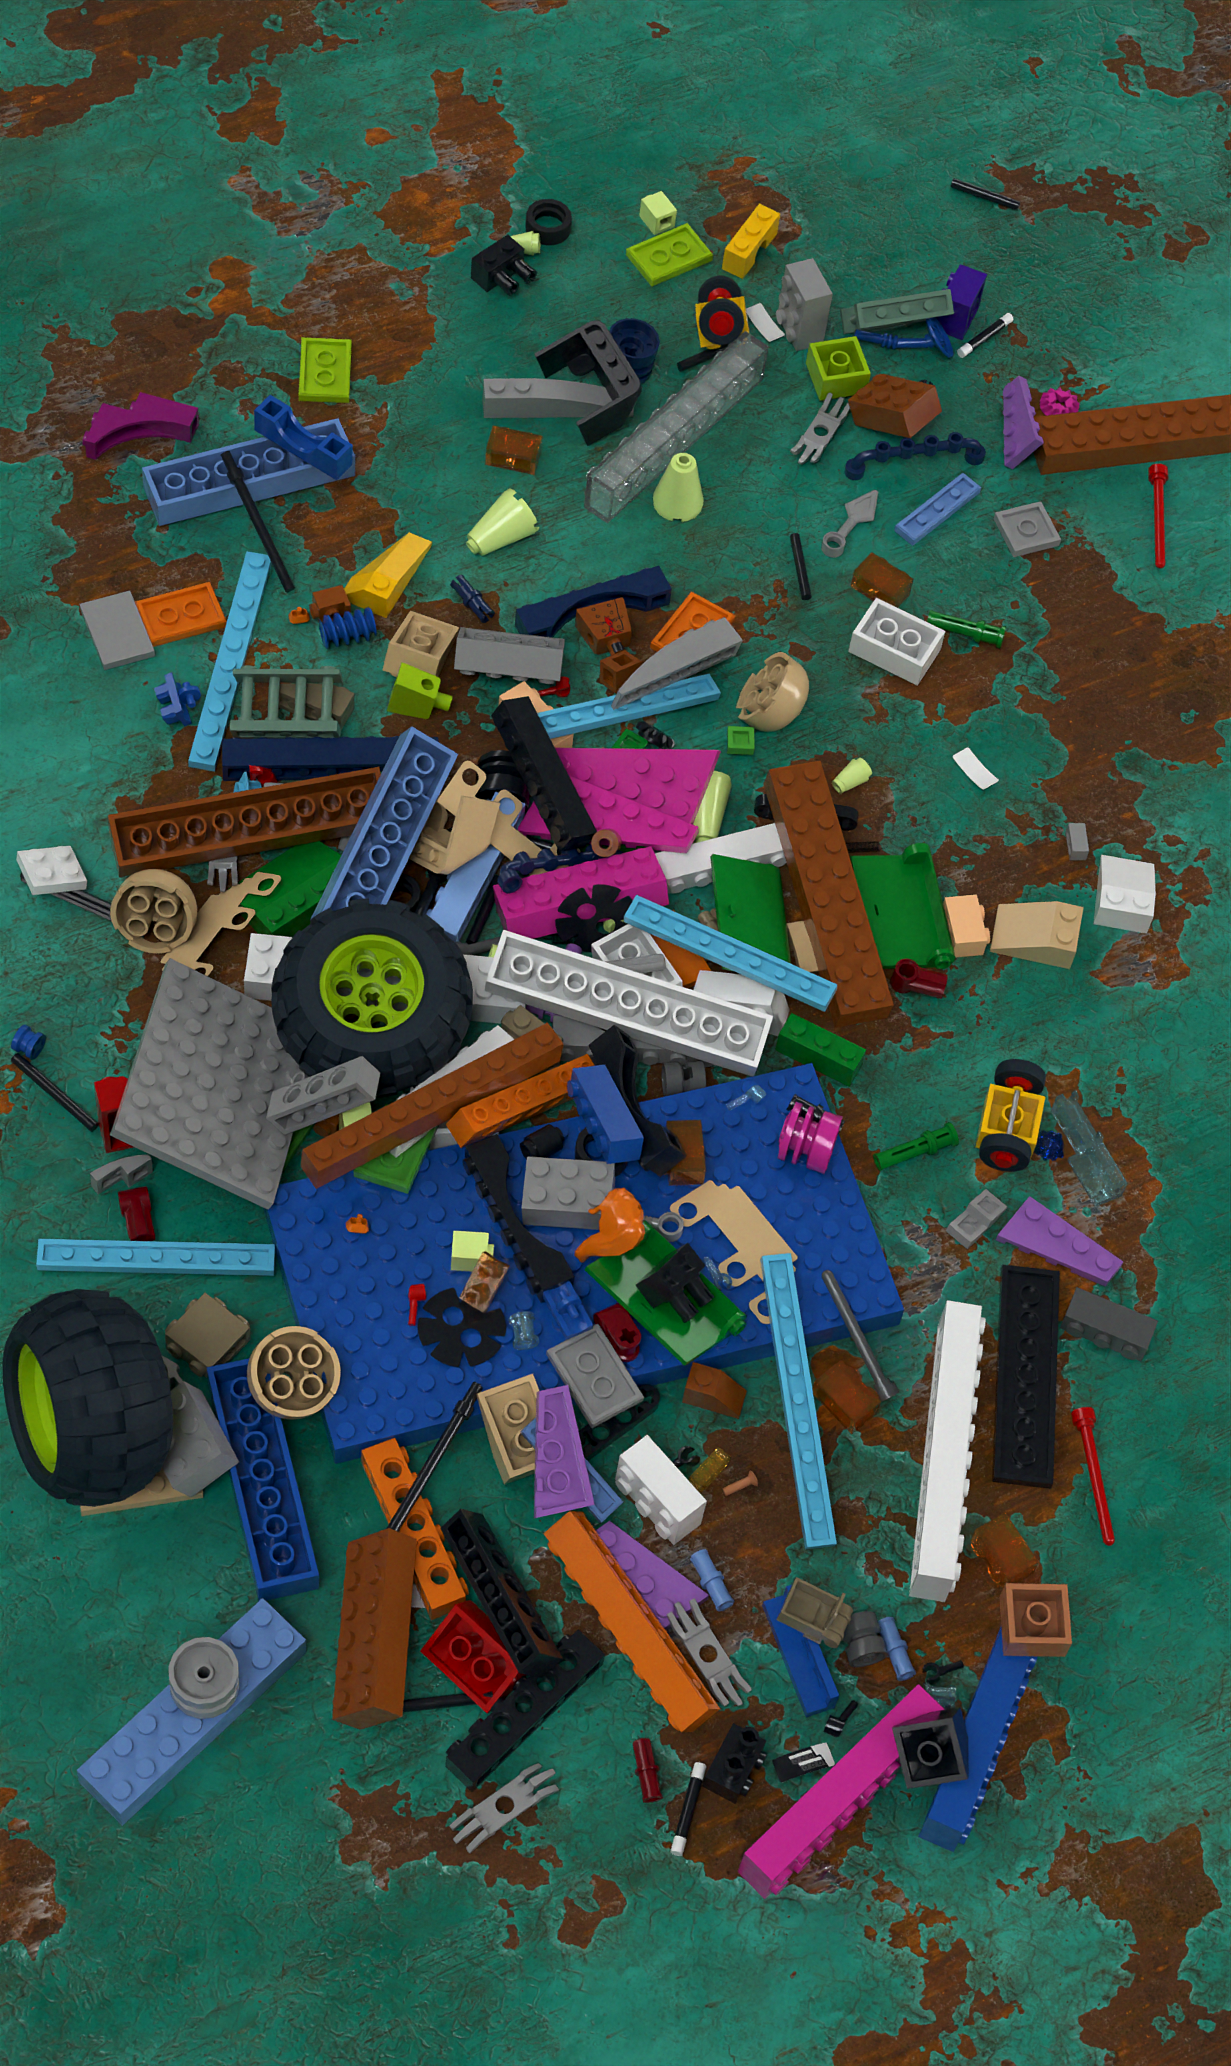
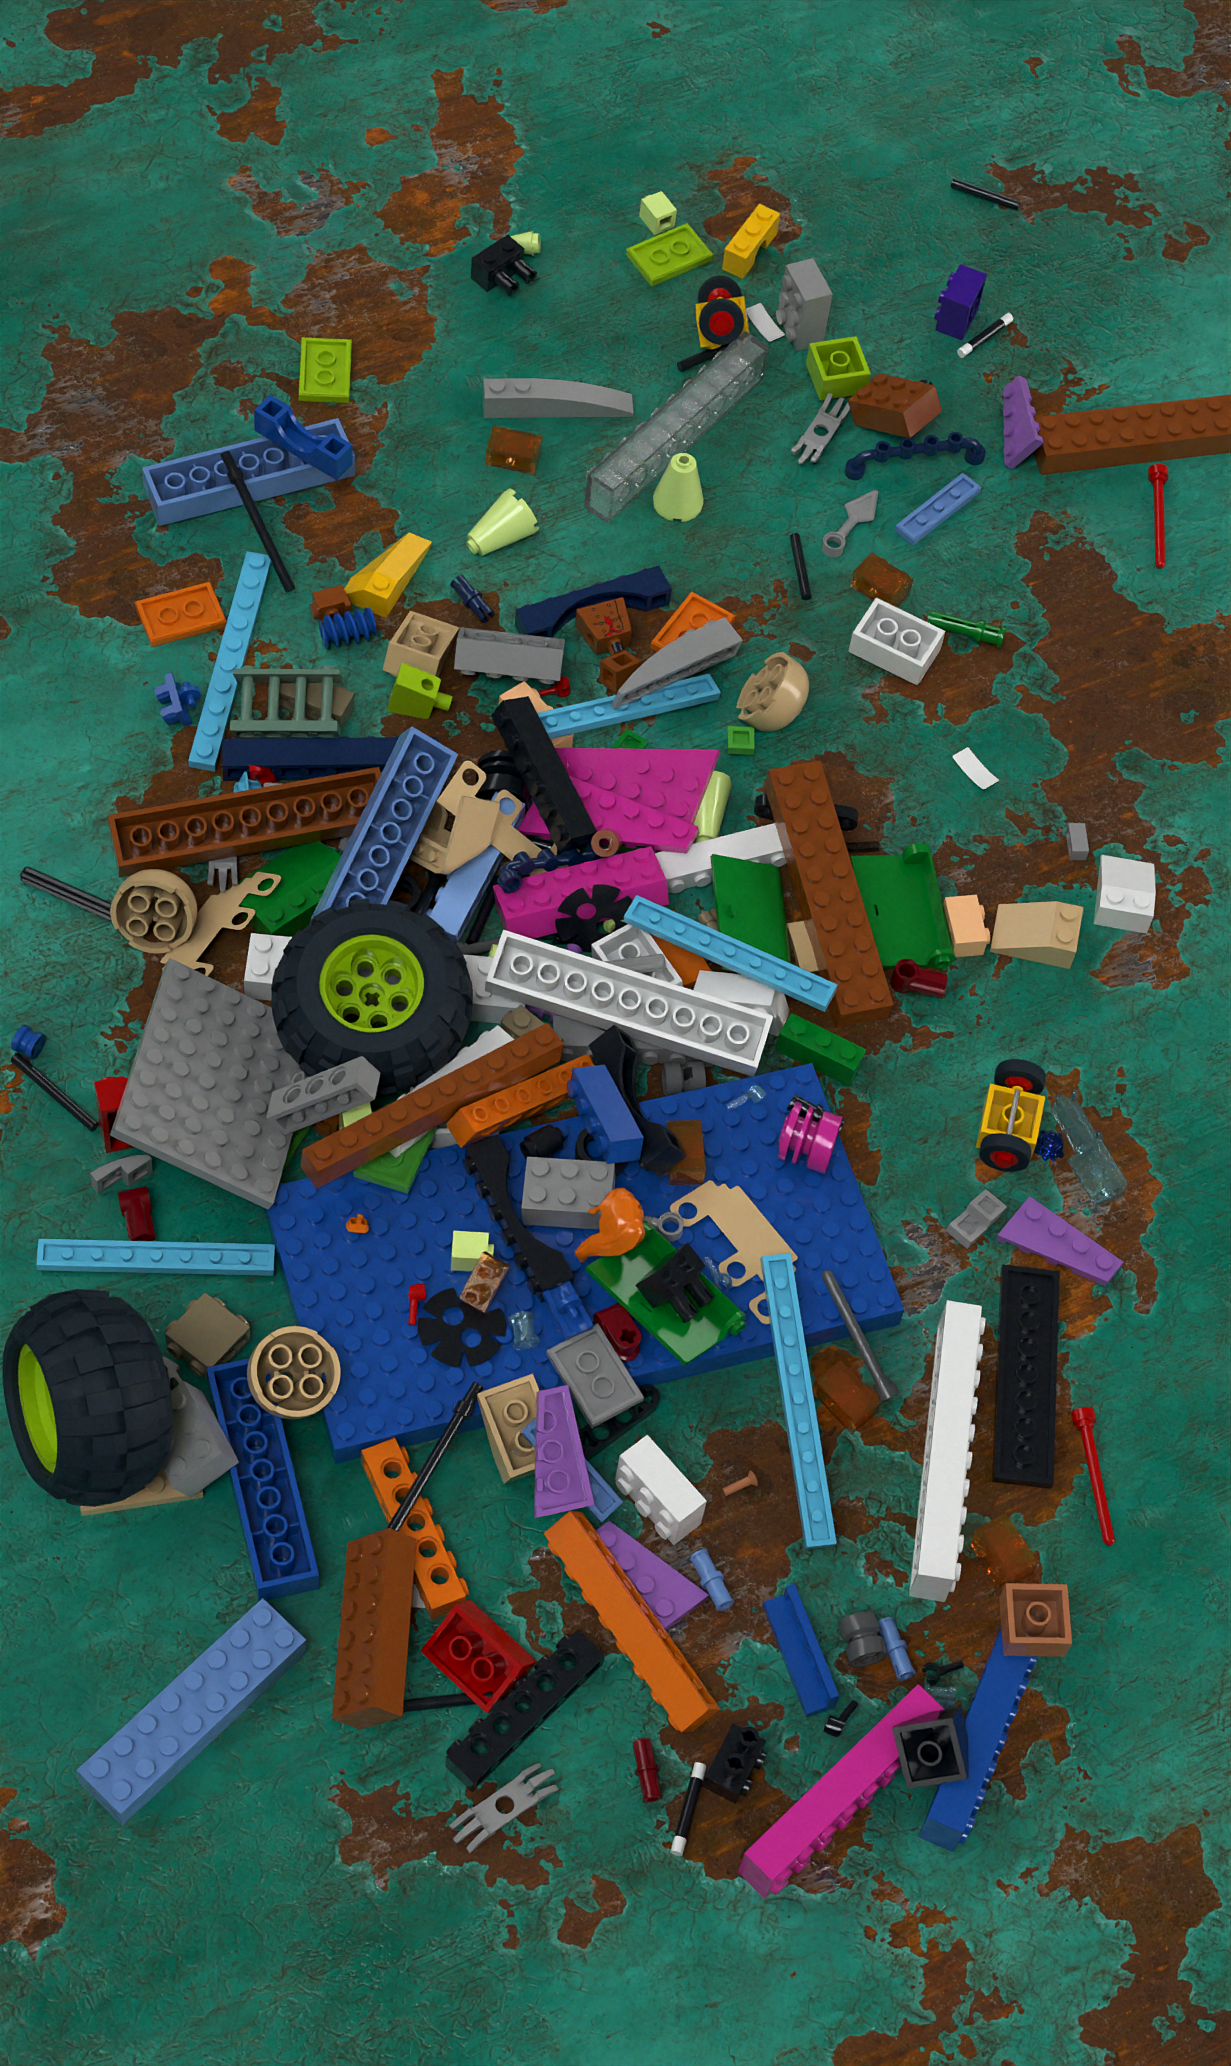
(51, 870): white plate -> none
(117, 630): light grey tile -> none
(146, 418): magenta arch -> none
(208, 1660): light grey wheel -> none
(299, 616): orange rock -> none
(501, 1593): black brick -> none
(554, 209): black tyre -> none
(594, 349): black windscreen -> none
(638, 344): dark blue wheel -> none
(654, 735): black gear -> none
(682, 1457): black hand -> none
(701, 1636): light grey piece -> none
(709, 1469): clear yellow beam -> none
(713, 1391): dark orange slope -> none
(803, 1762): sticker -> none
(815, 1613): dark tan piece -> none
(852, 775): yellowish green cone -> none
(896, 311): sand green fence -> none
(927, 1143): green pin -> none
(935, 337): blue dish -> none
(1027, 529): light grey tile -> none
(1049, 406): dark pink gear -> none
(1108, 1324): dark grey brick -> none

